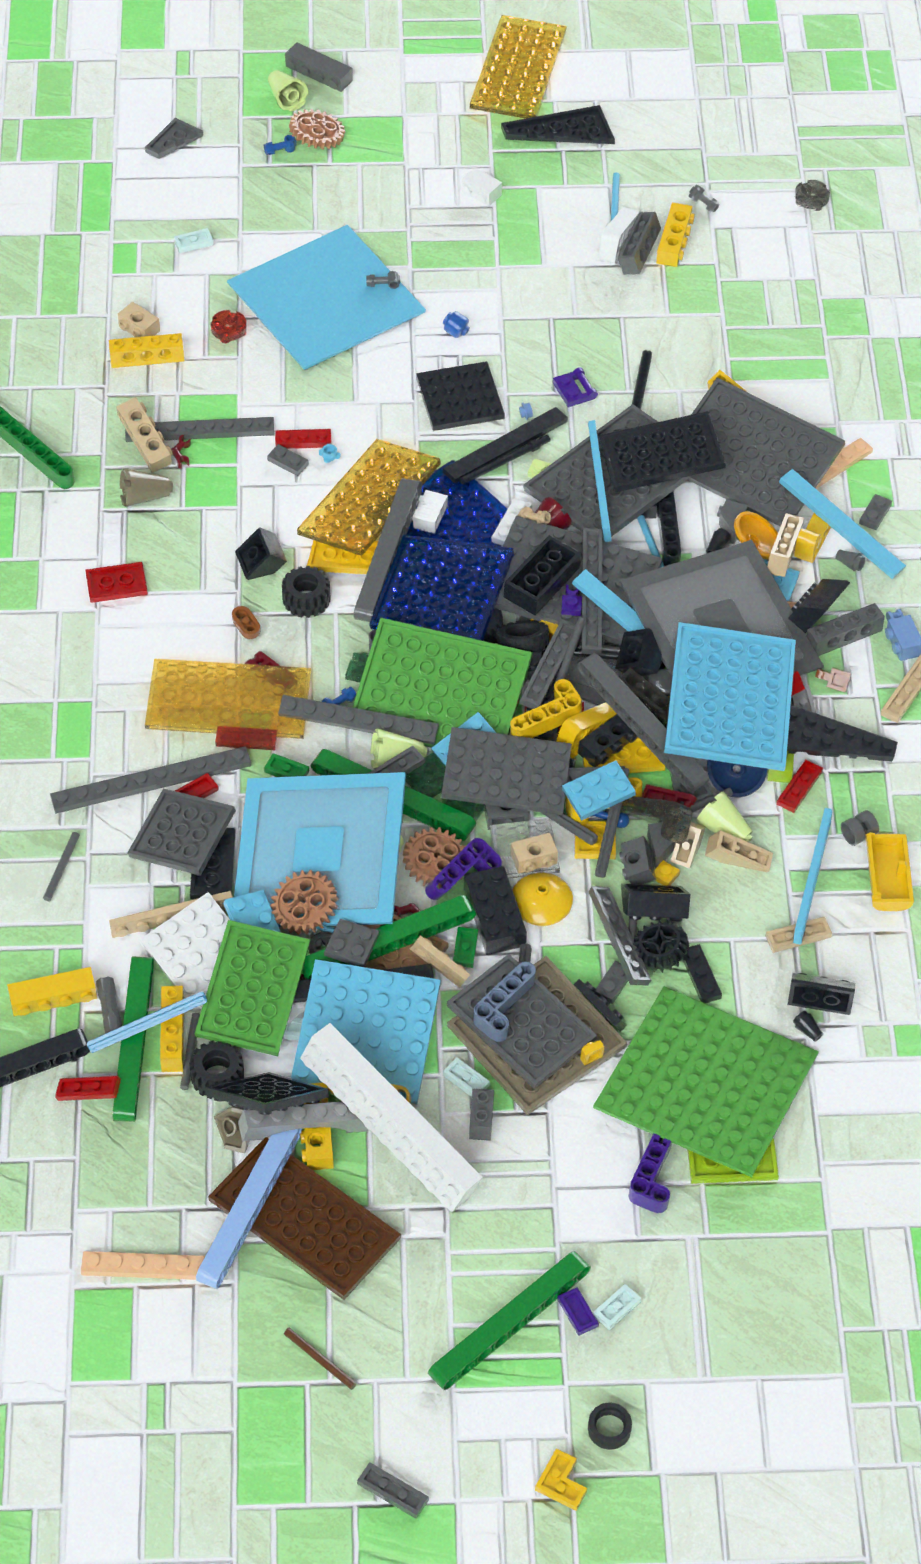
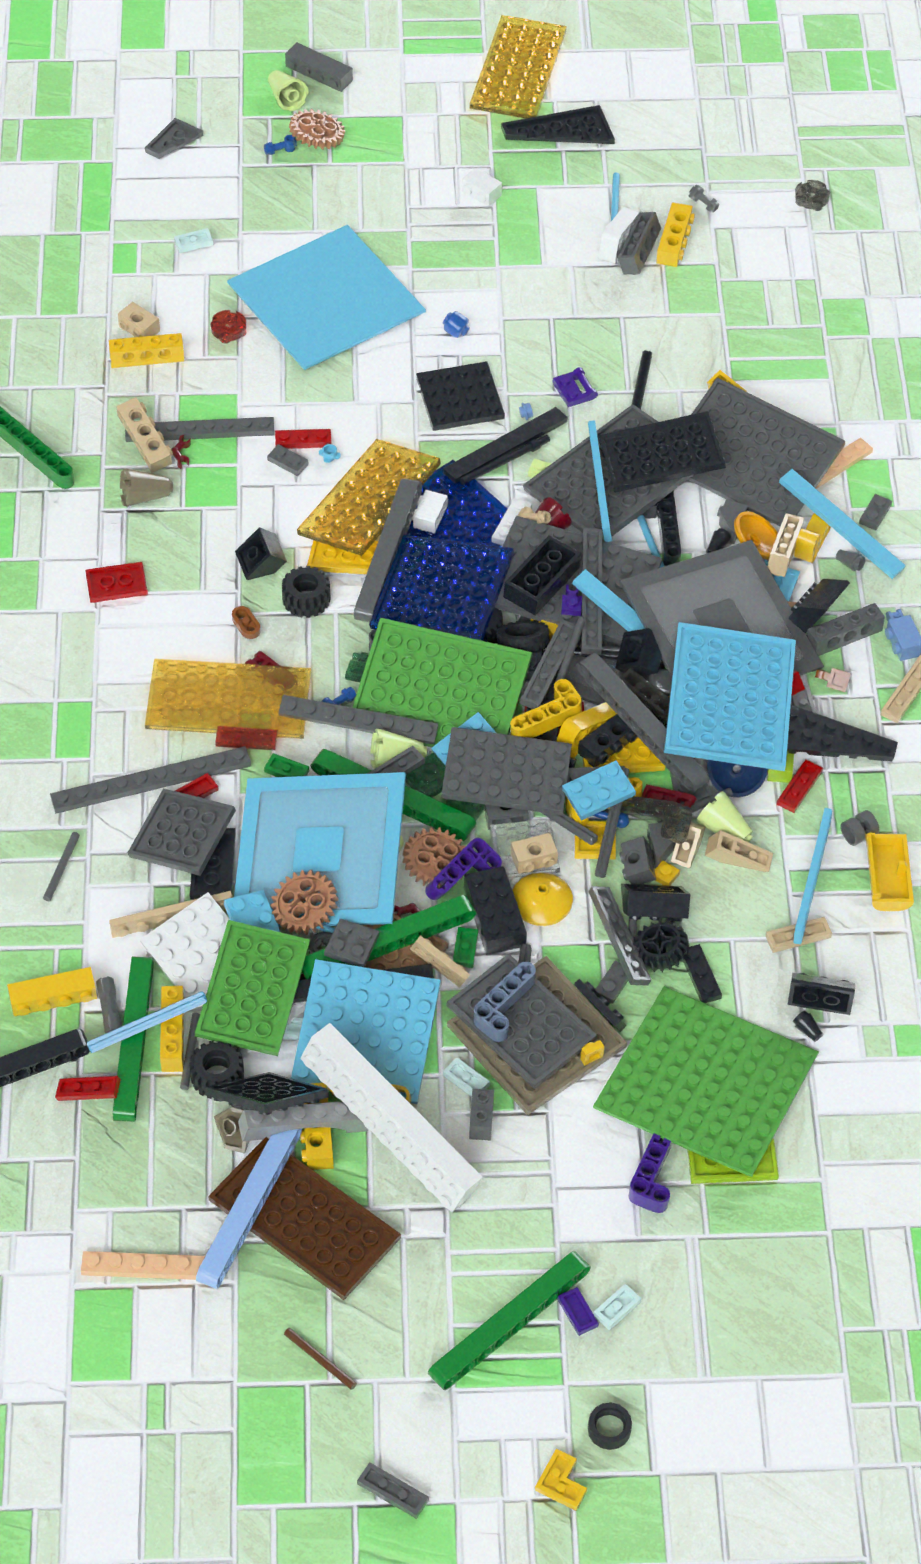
(392, 280): dark grey bar -> none

